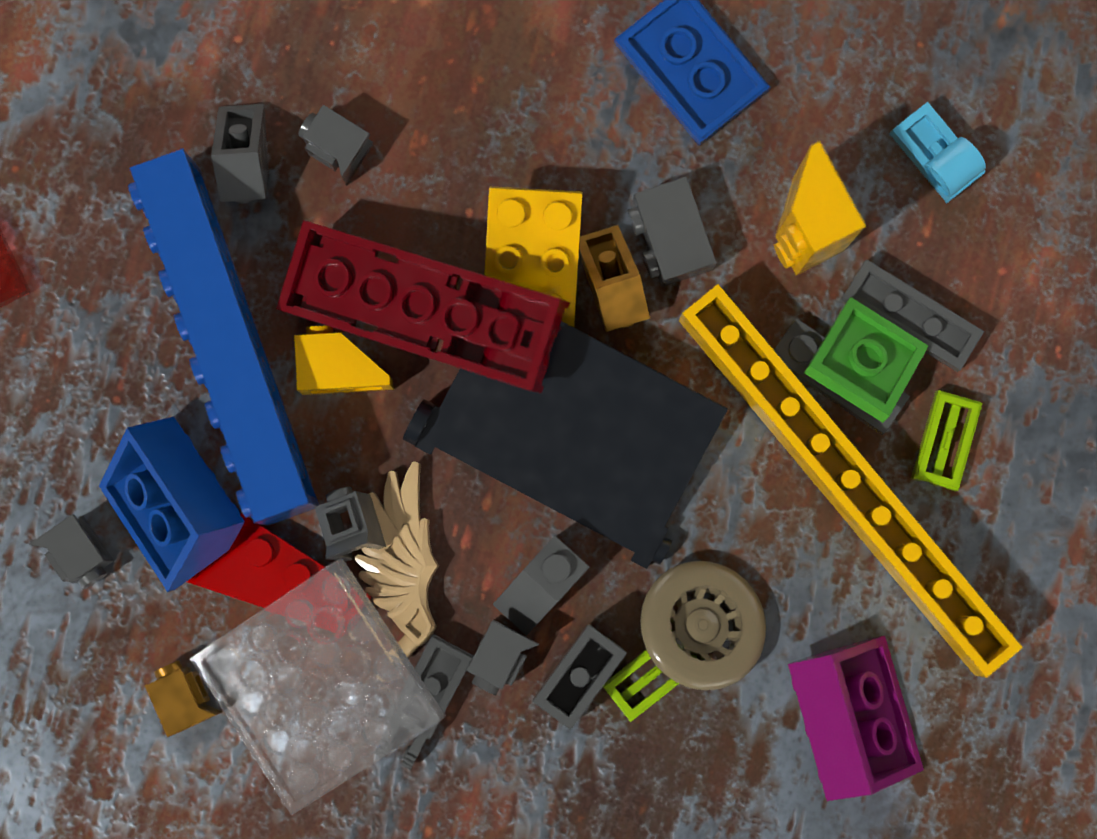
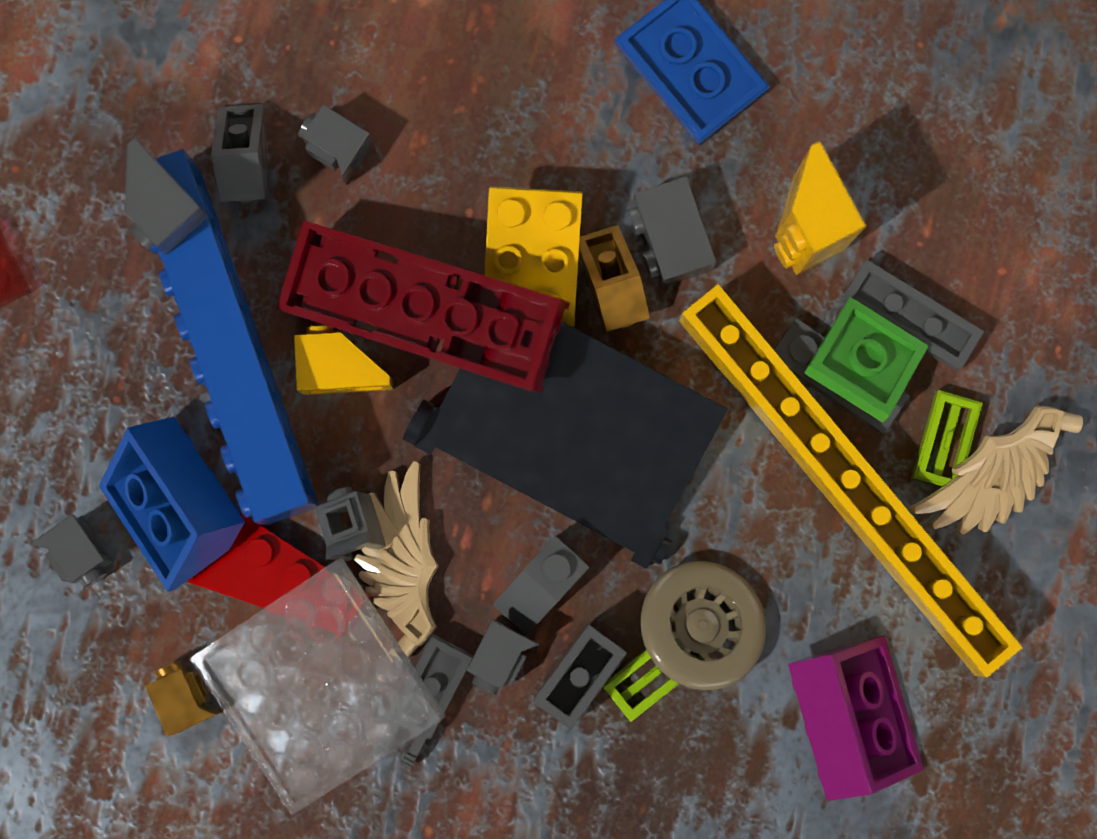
(157, 203): none -> dark grey slope
(937, 152): medium azure plate -> none
(999, 473): none -> tan animal

